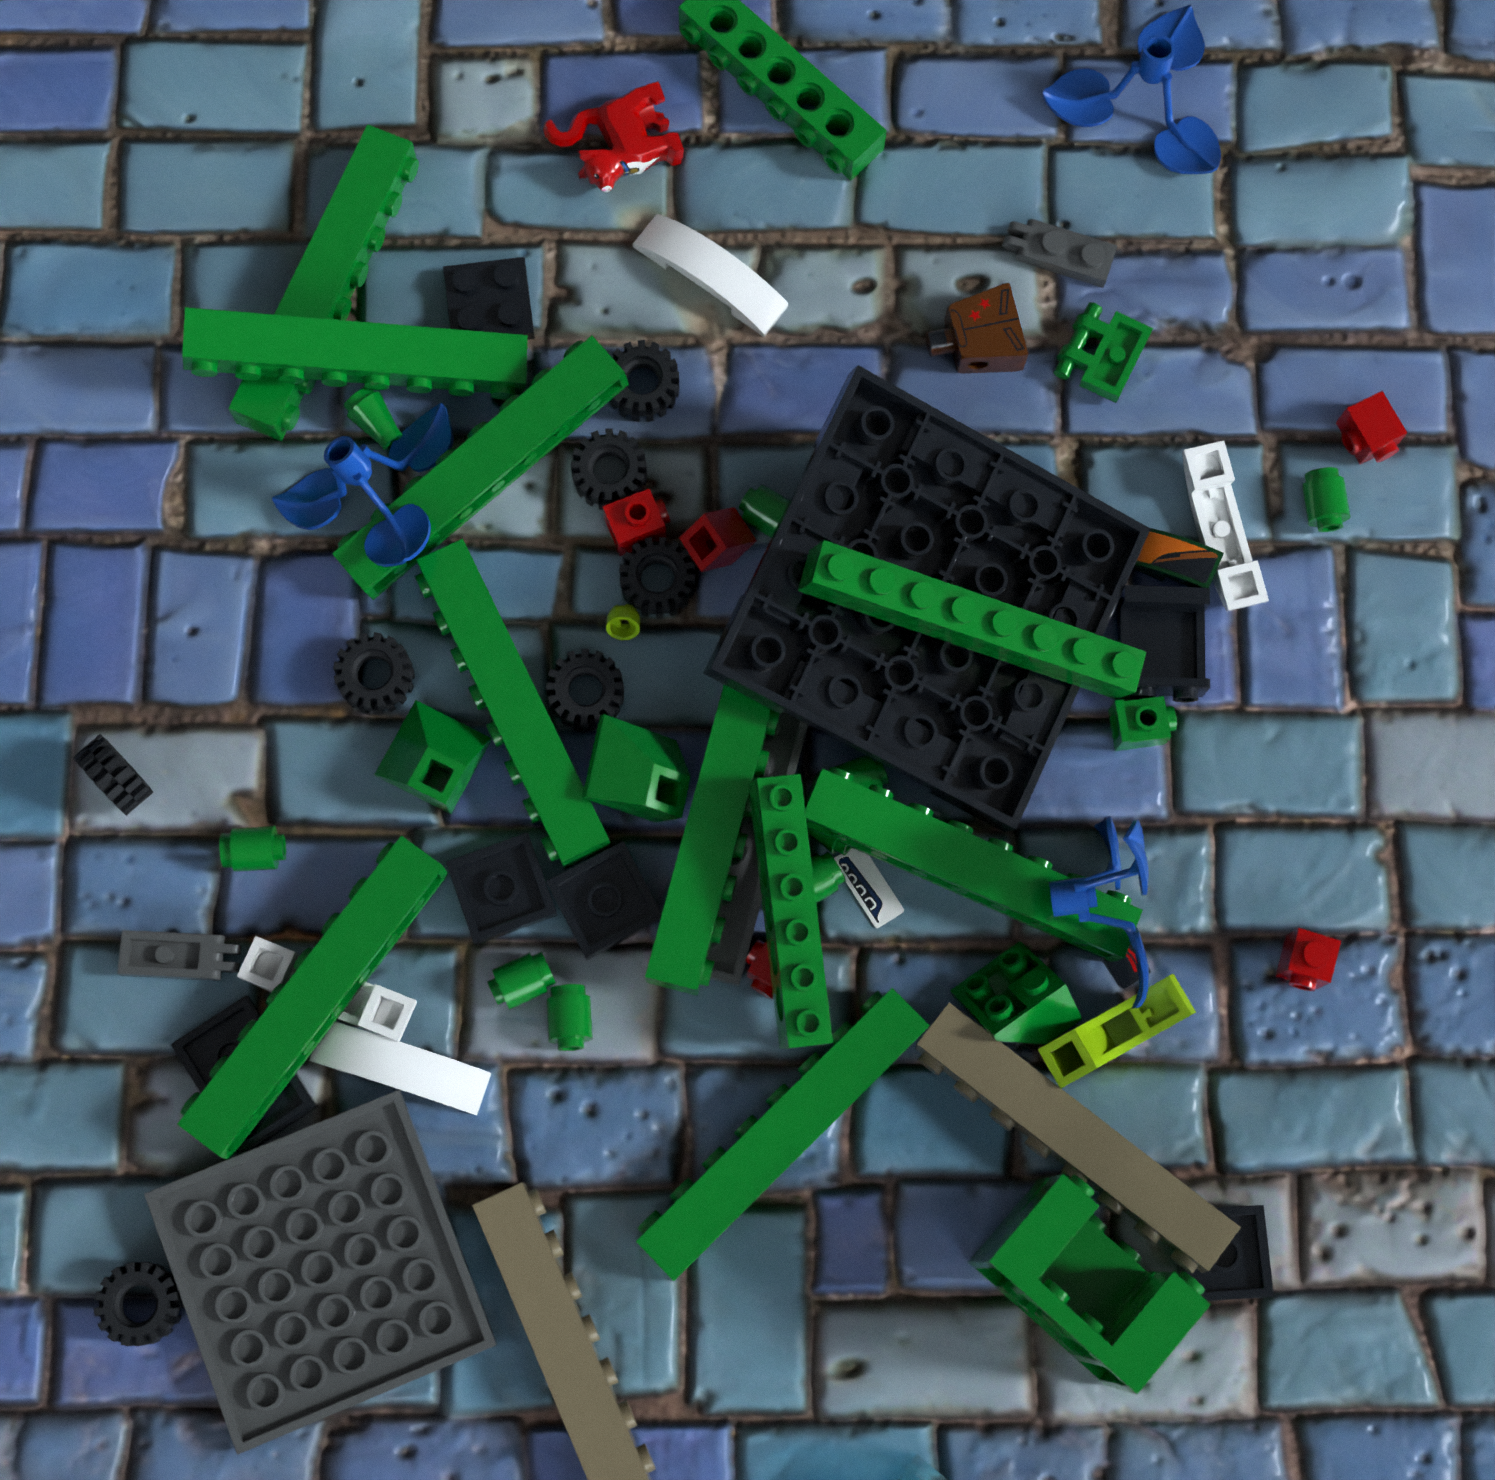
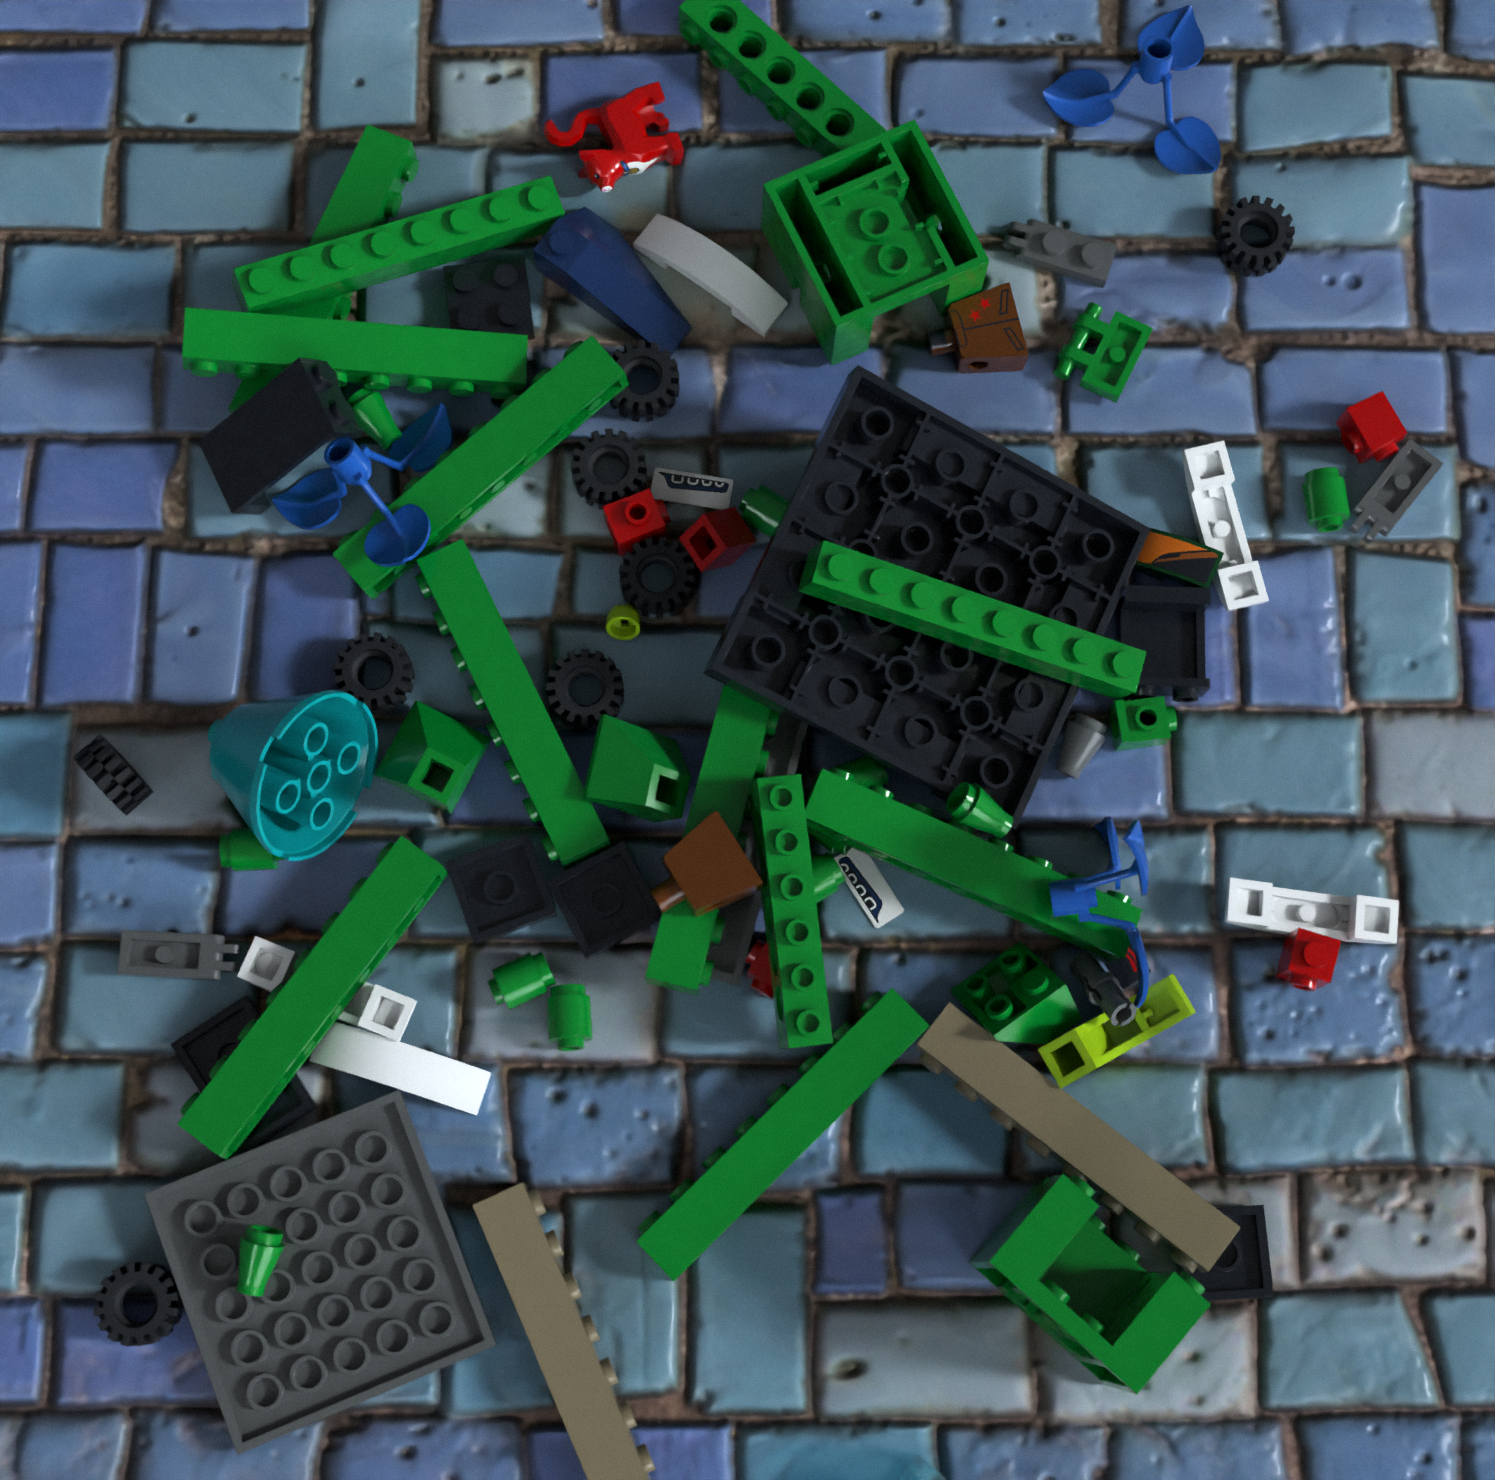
(257, 1258): none -> green cone
(276, 433): none -> black panel
(296, 767): none -> teal cone
(397, 248): none -> green brick
(607, 275): none -> dark blue wedge
(691, 488): none -> white sticker
(706, 870): none -> reddish brown torso
(875, 228): none -> green piece
(976, 809): none -> green cone
(1080, 743): none -> dark grey cone
(1103, 989): none -> dark grey pin
(1264, 217): none -> black tyre
(1284, 910): none -> white slope
(1395, 490): none -> dark grey hinge

